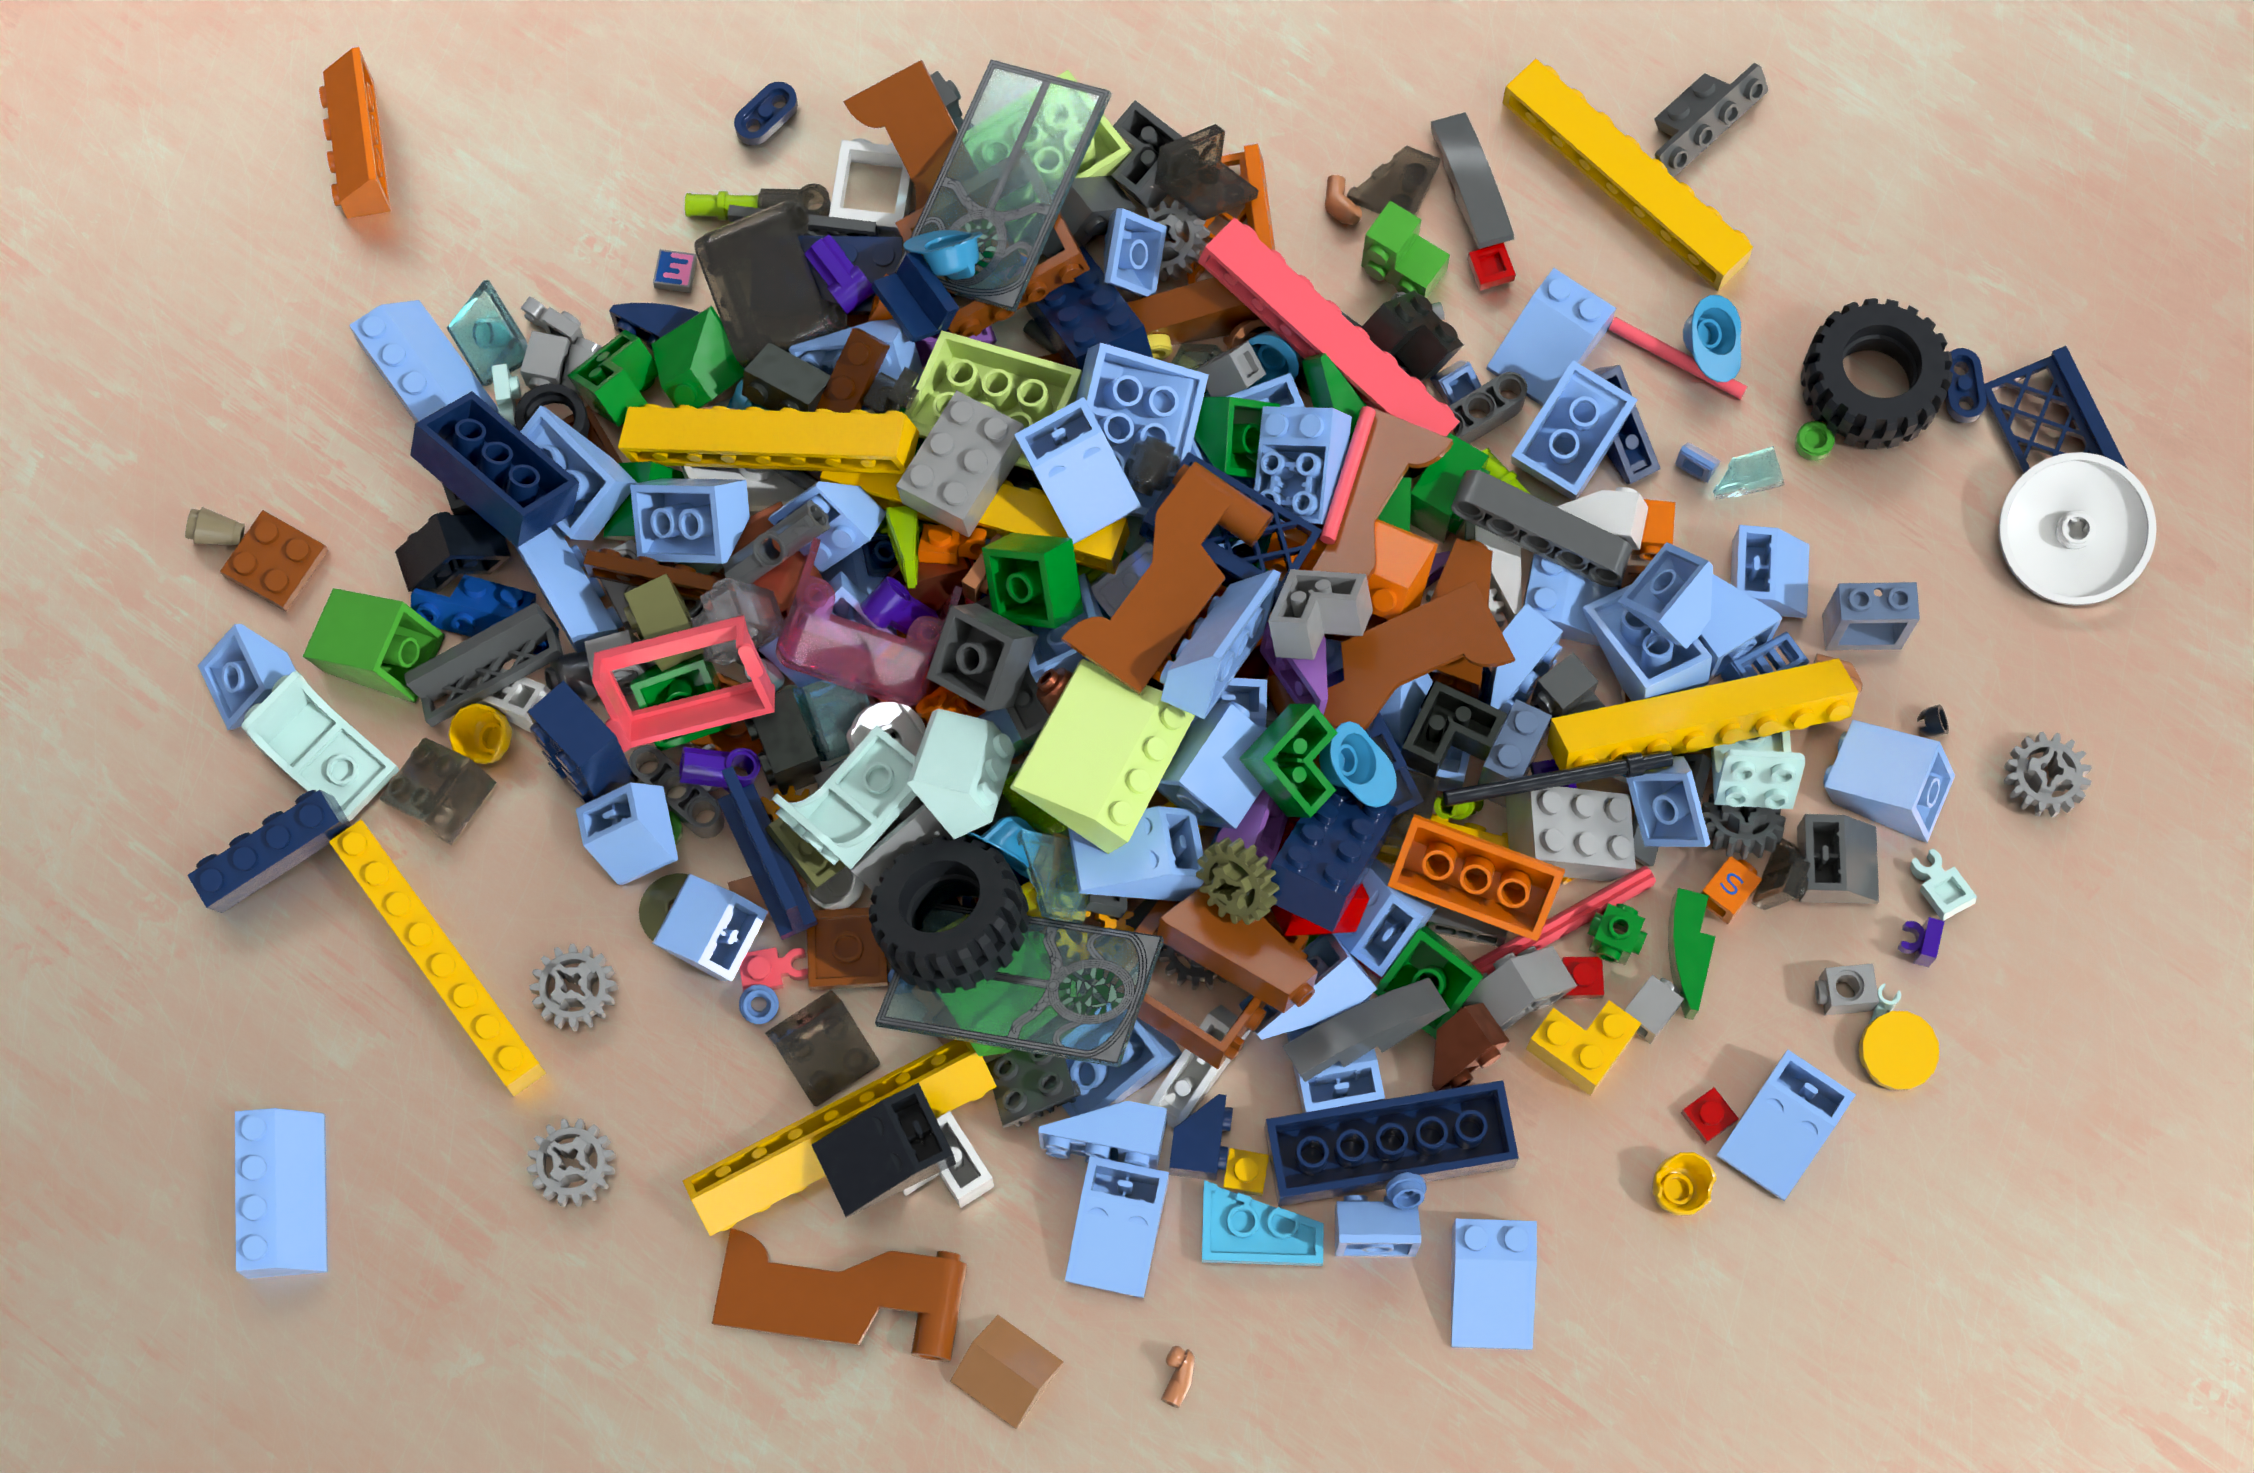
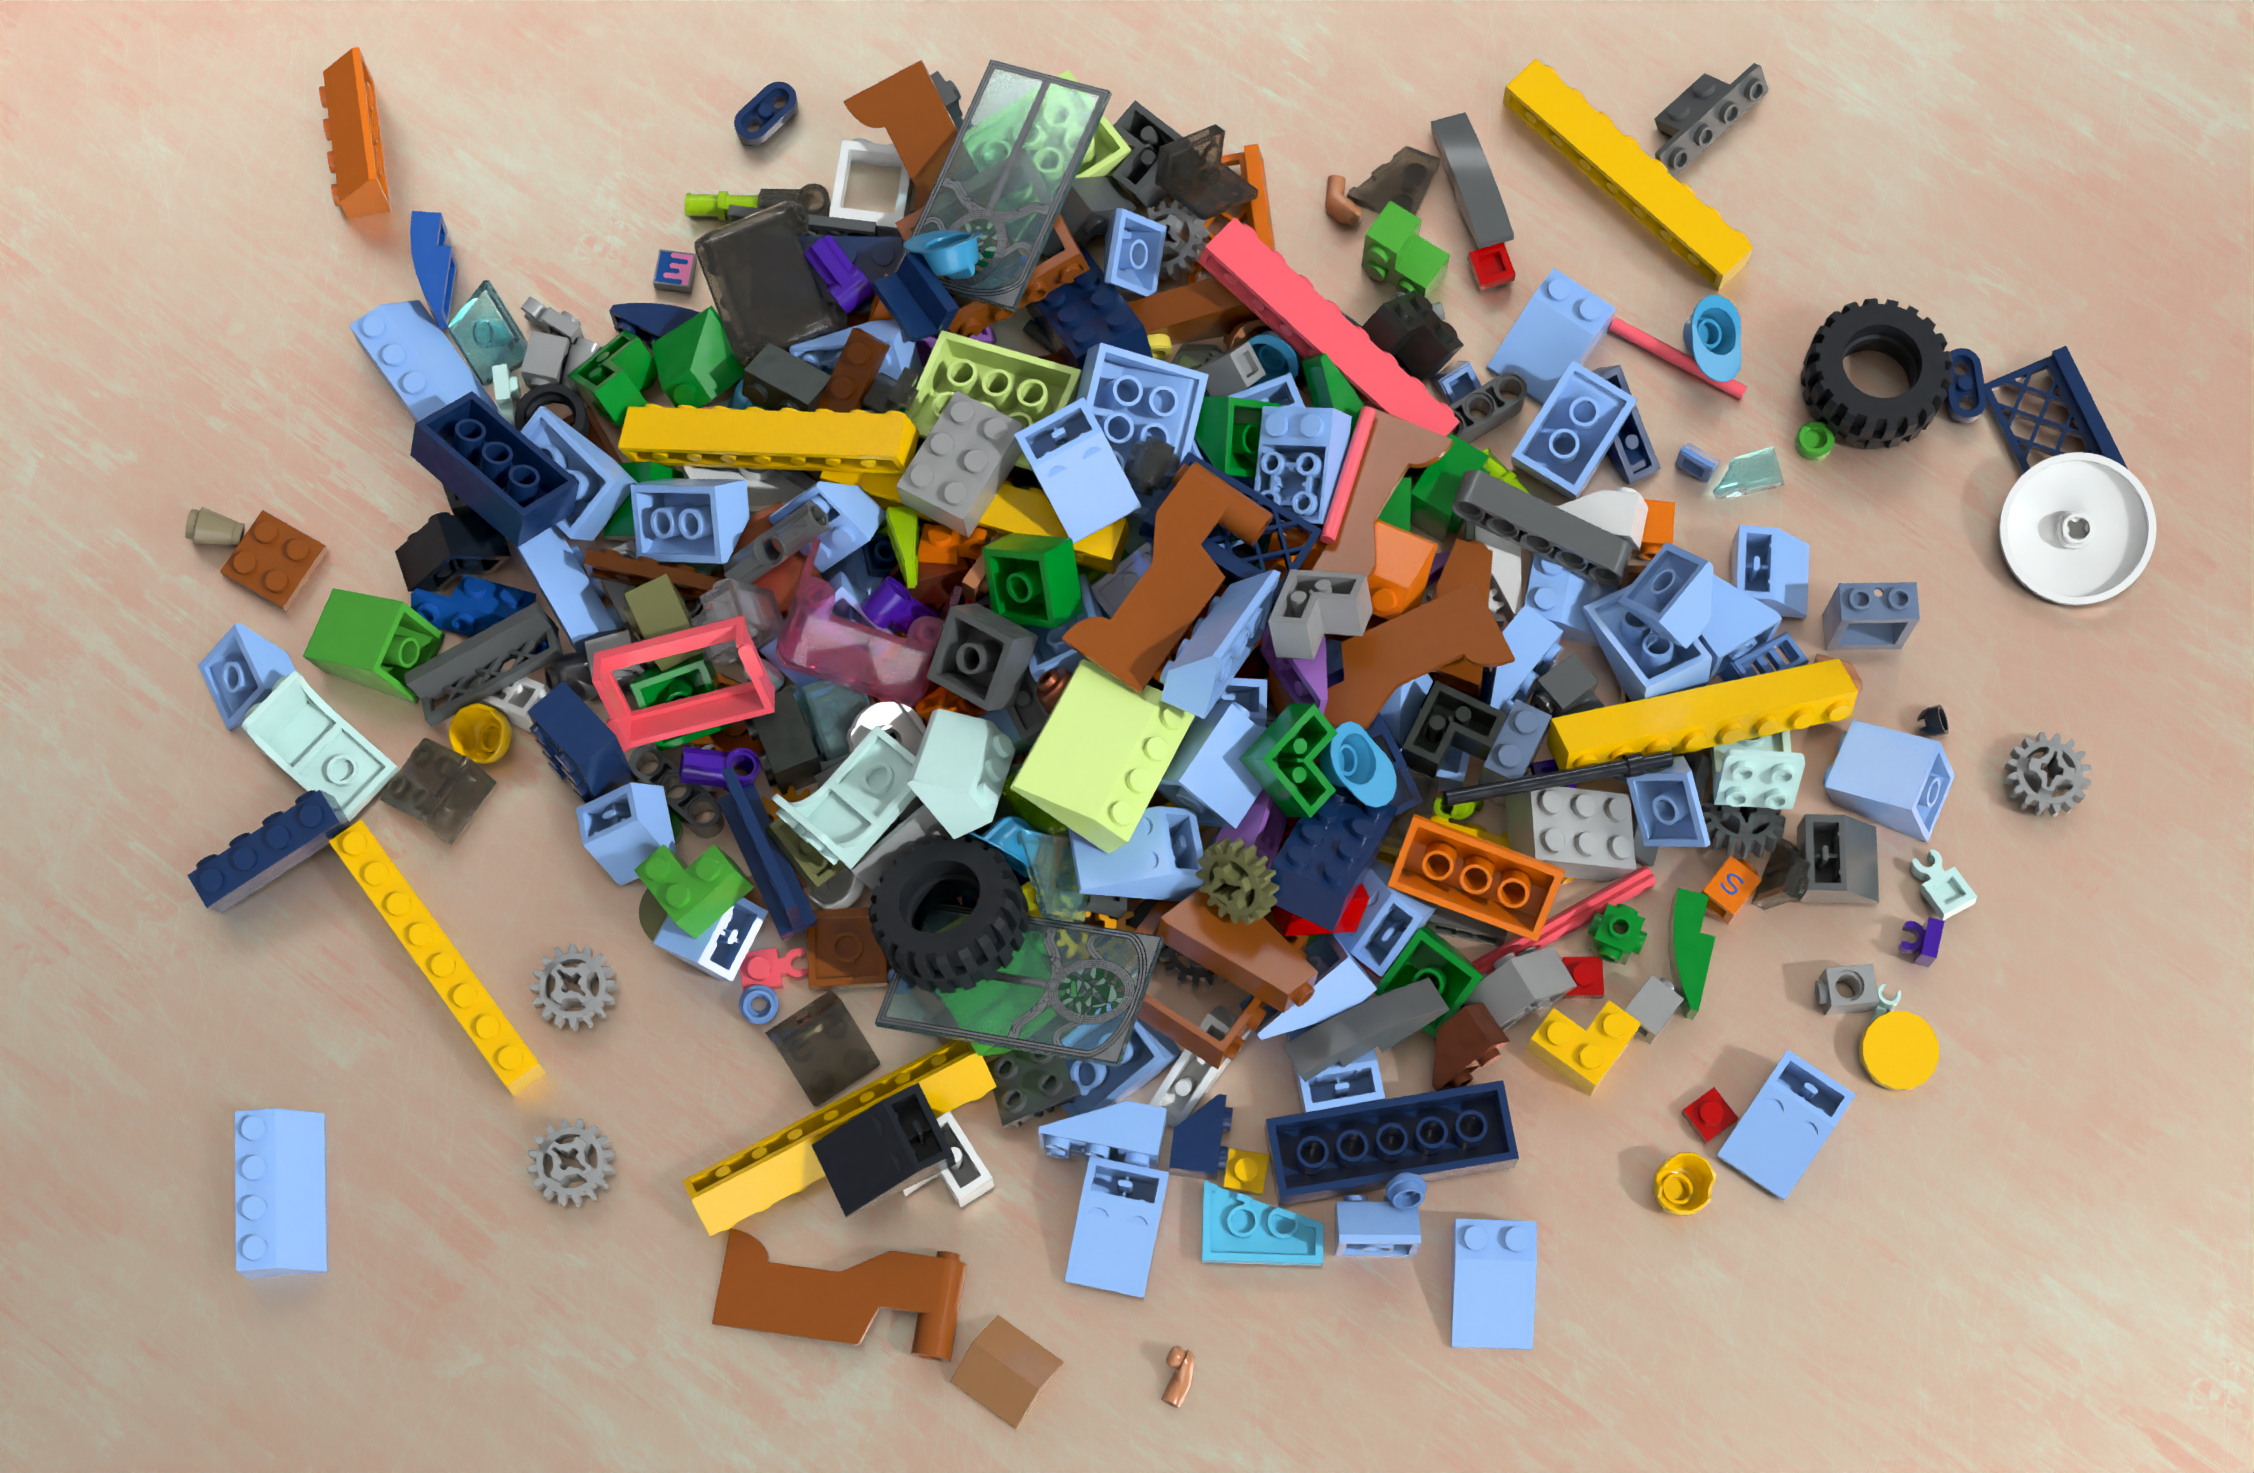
(433, 263): none -> blue slope
(694, 893): none -> bright green brick

